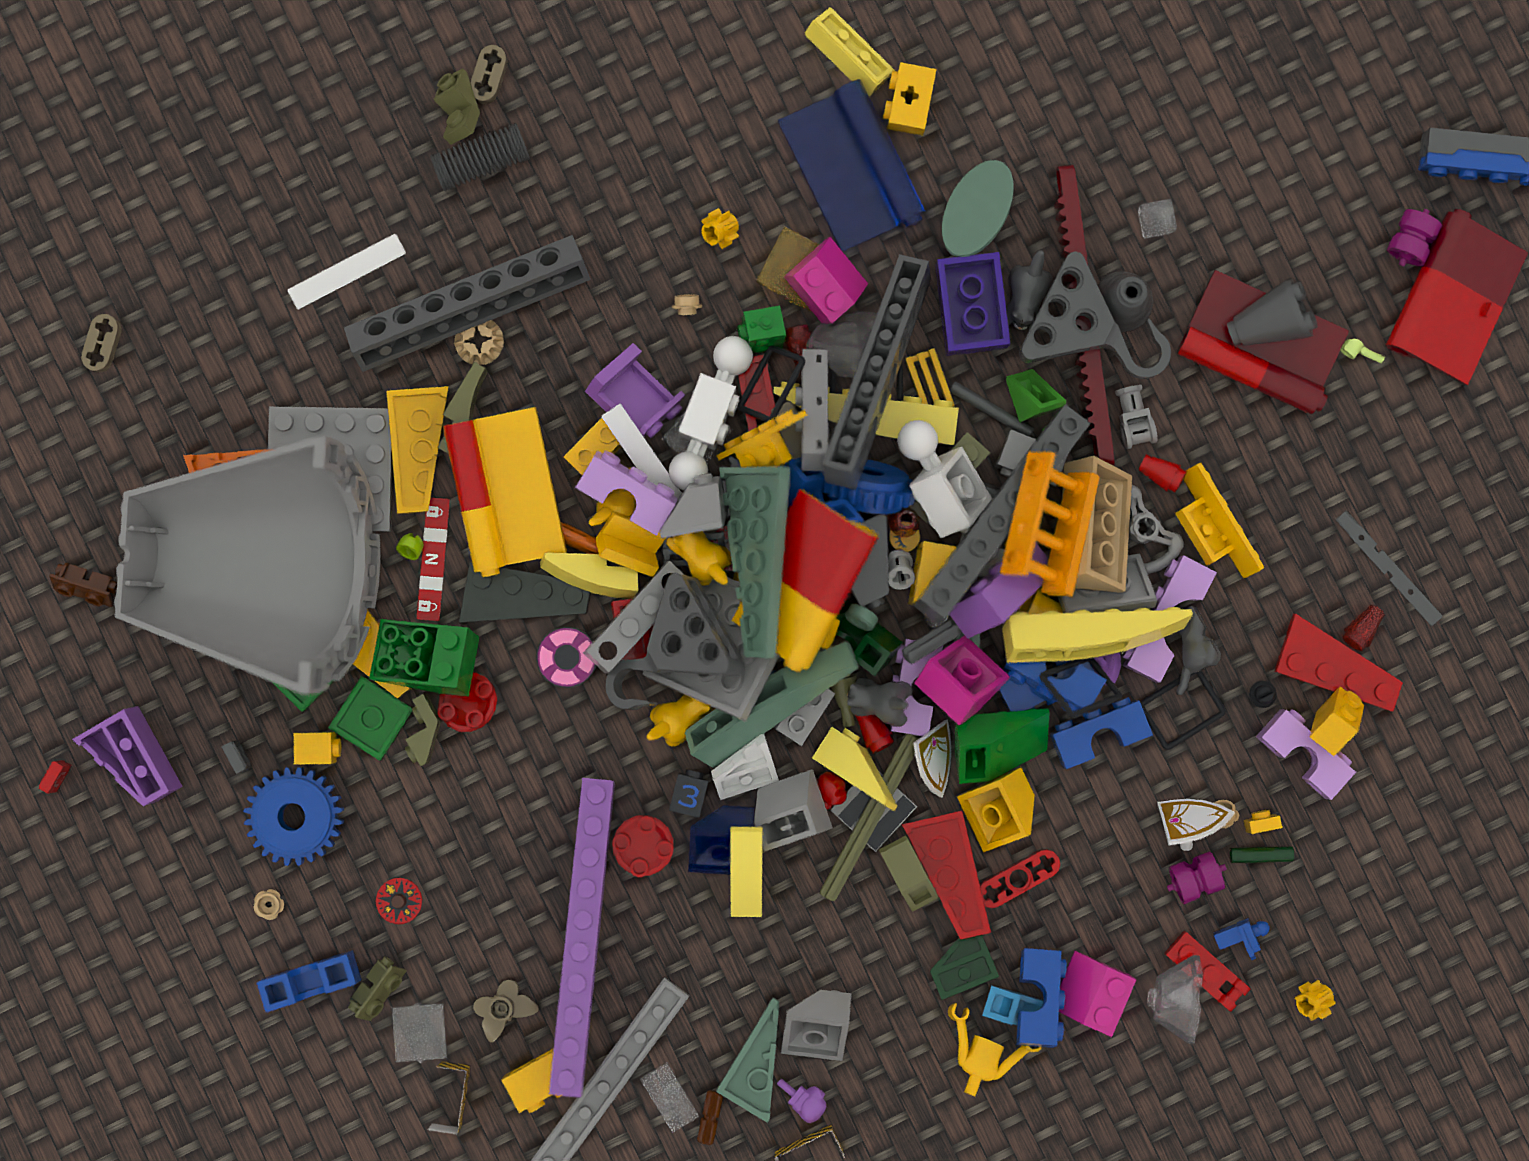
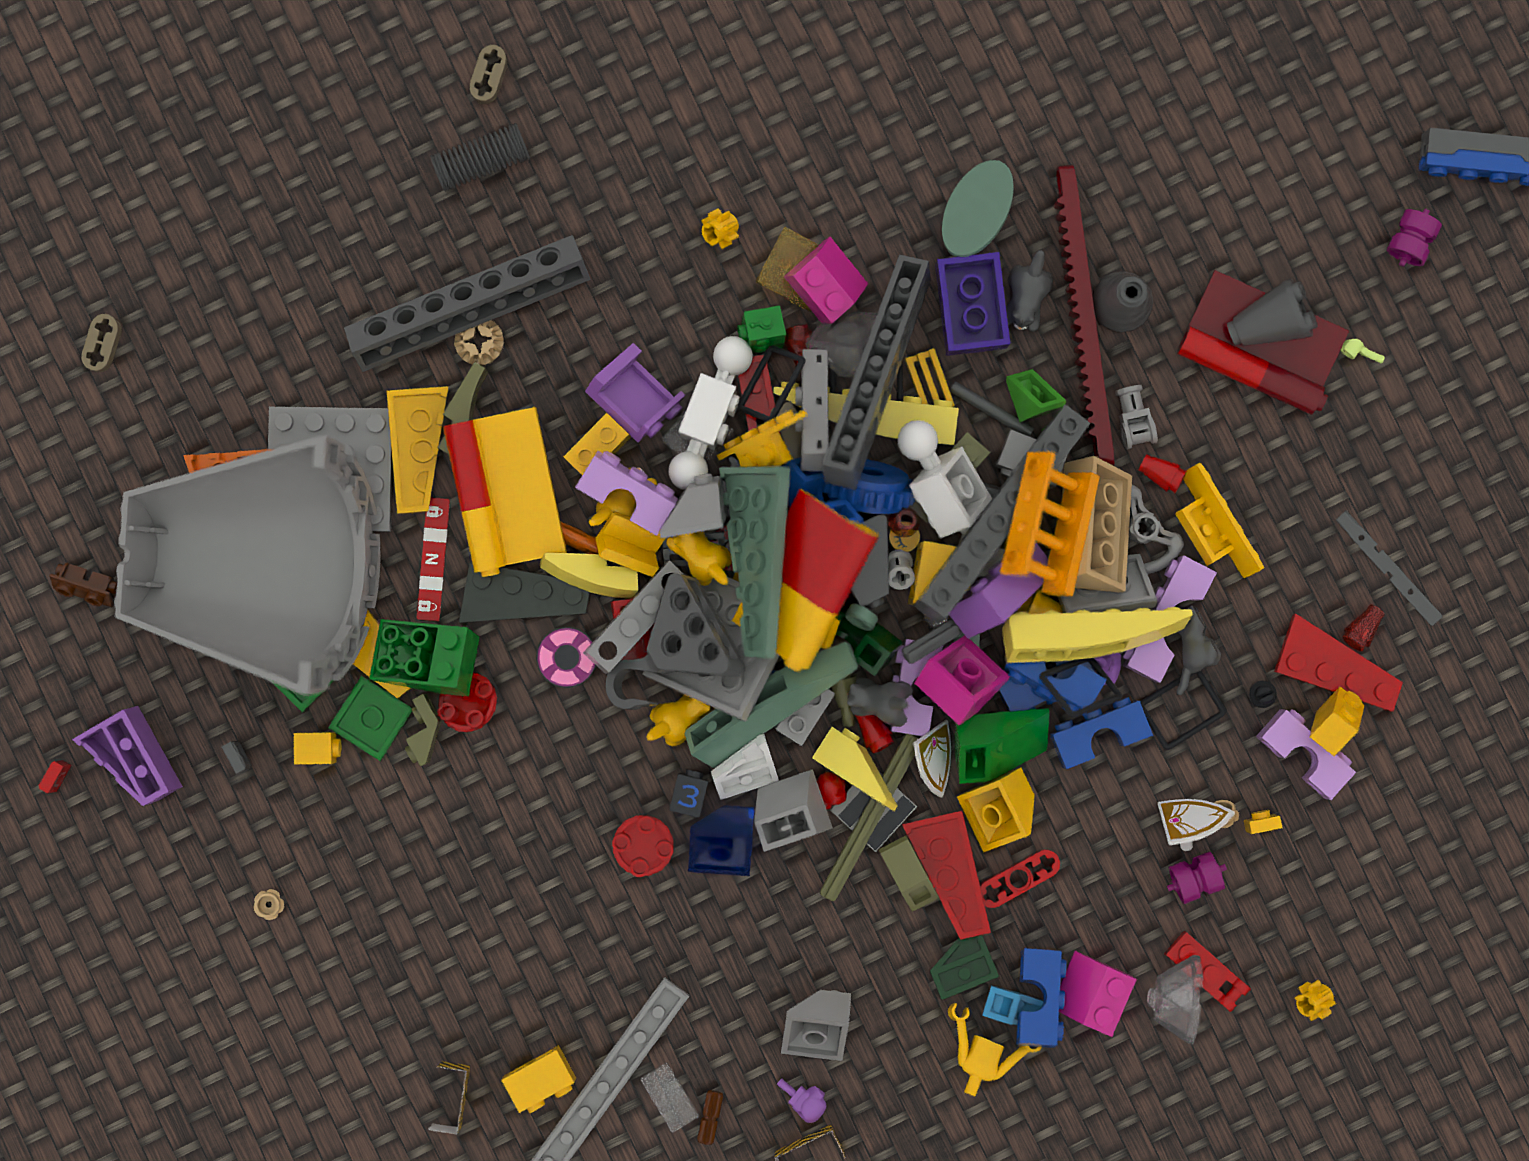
(269, 822): blue gear -> none
(309, 980): blue arch -> none
(346, 271): white sticker -> none
(369, 1001): olive hinge -> none
(399, 901): piece -> none
(410, 547): lime hinge -> none
(419, 1032): clear piece -> none
(458, 101): olive slope -> none
(502, 1008): dark tan animal -> none
(582, 938): medium lavender brick -> none
(637, 447): white sticker -> none
(687, 304): tan plate -> none
(746, 871): light yellow slope -> none
(751, 1073): sand green wing -> none
(848, 50): light yellow slope -> none
(852, 166): clear blue door -> none
(918, 82): yellow brick -> none
(1104, 332): dark grey piece -> none
(1157, 218): clear slope -> none
(1242, 932): blue piece -> none
(1261, 854): dark green piece -> none
(1457, 297): door -> none

